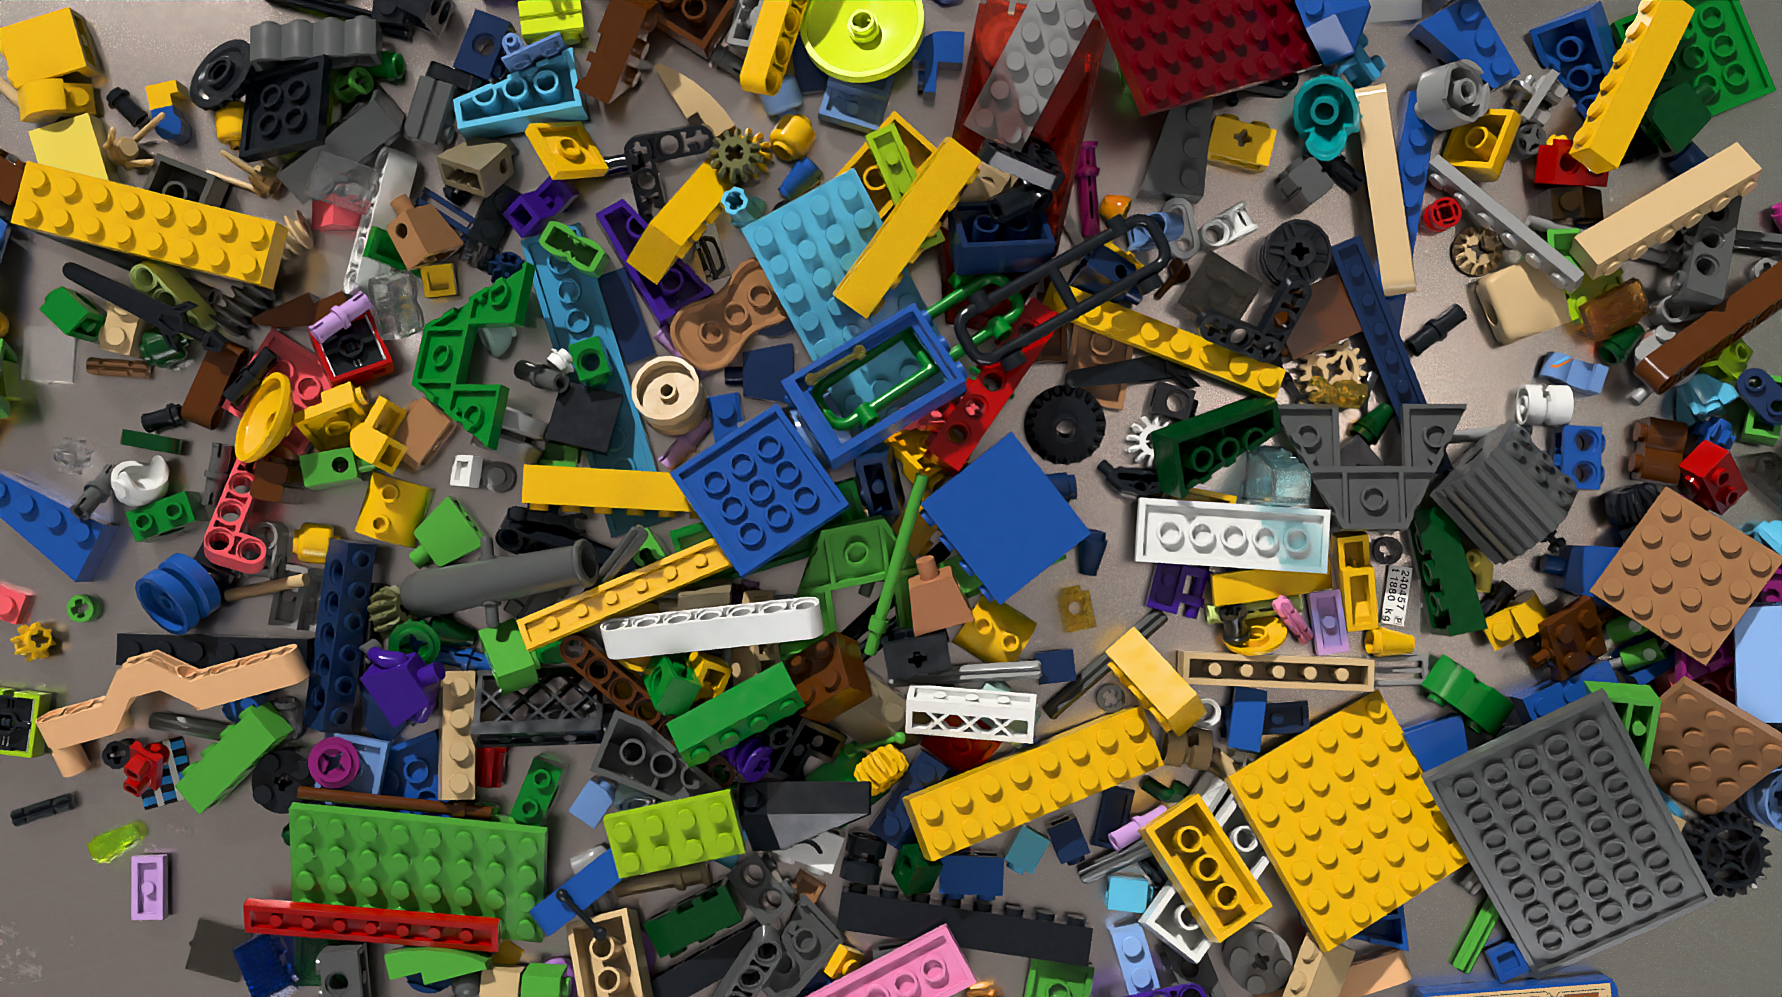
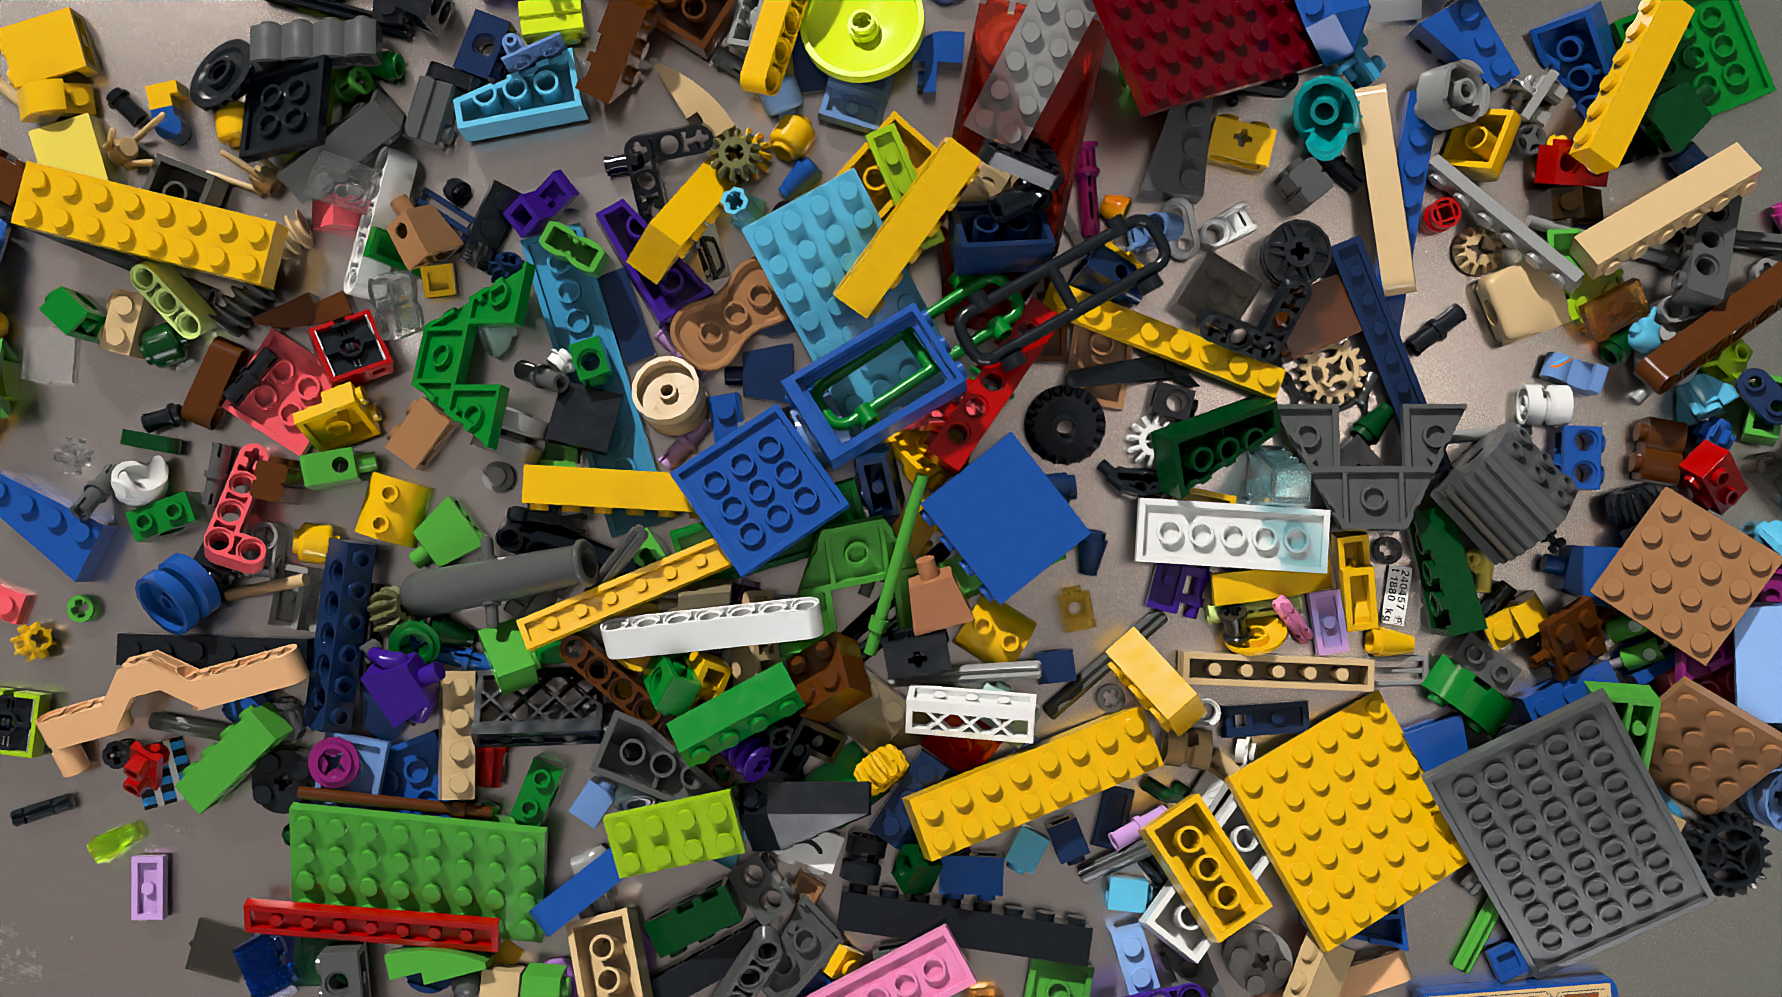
(118, 367): medium nougat axle -> none
(168, 318): black sword -> none
(265, 418): yellow dish -> none
(340, 317): lavender pin -> none
(373, 438): yellow brick -> none
(466, 471): white plate -> none
(477, 165): dark tan torso -> none
(566, 150): yellow plate -> none
(599, 932): black hinge -> none
(675, 877): tan pin -> none
(851, 750): bright green hinge -> none
(859, 352): clear yellow hinge -> none
(1180, 273): reddish brown hand -> none
(1247, 720): blue tile -> none
(1345, 392): clear yellow plate -> none
(1483, 661): none -> dark grey brick
(1645, 333): none -> medium azure piece

